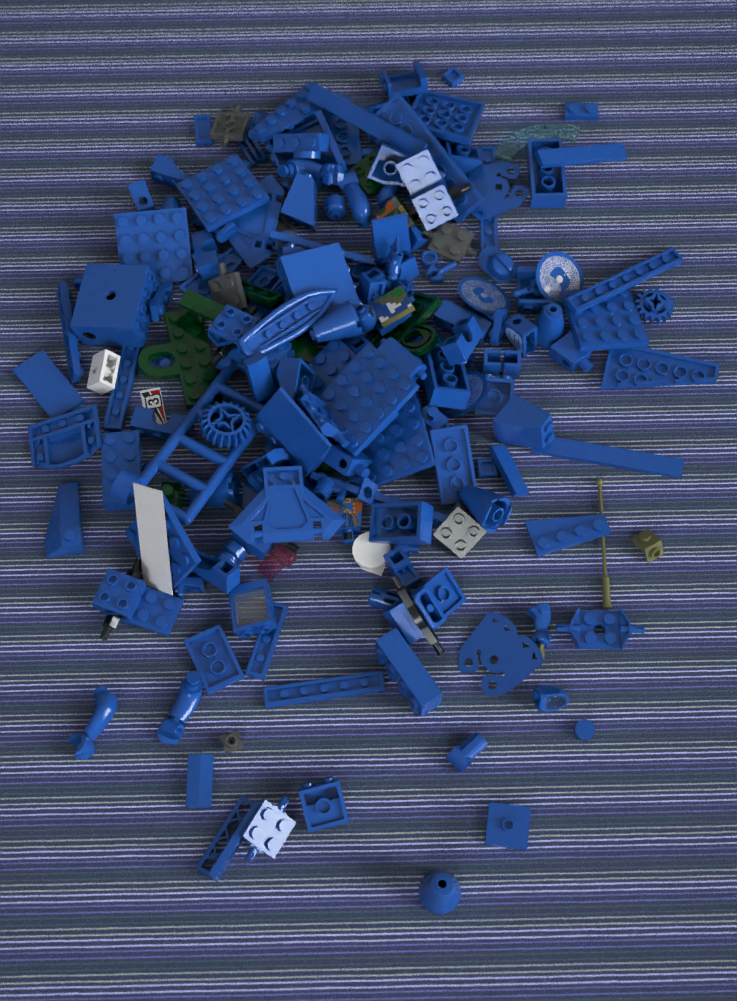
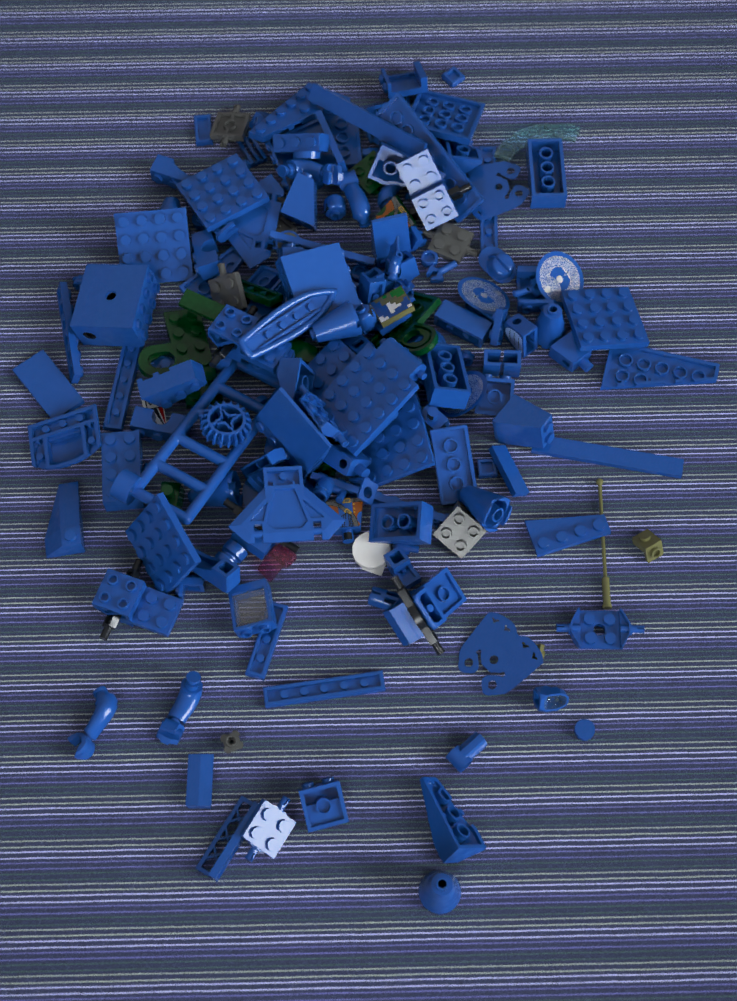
(103, 371): white brick -> none
(140, 196): blue torso -> none
(153, 538): white sticker -> none
(161, 301): blue hinge -> none
(172, 385): none -> blue wedge
(214, 659): blue plate -> none
(259, 376): blue piece -> none
(408, 673): blue brick -> none
(449, 830): none -> blue wedge
(459, 347): blue arch -> none
(507, 826): blue plate -> none
(541, 619): blue animal -> none
(581, 112): blue plate -> none
(581, 155): blue tile -> none
(623, 281): blue tile -> none
(662, 303): blue gear -> none

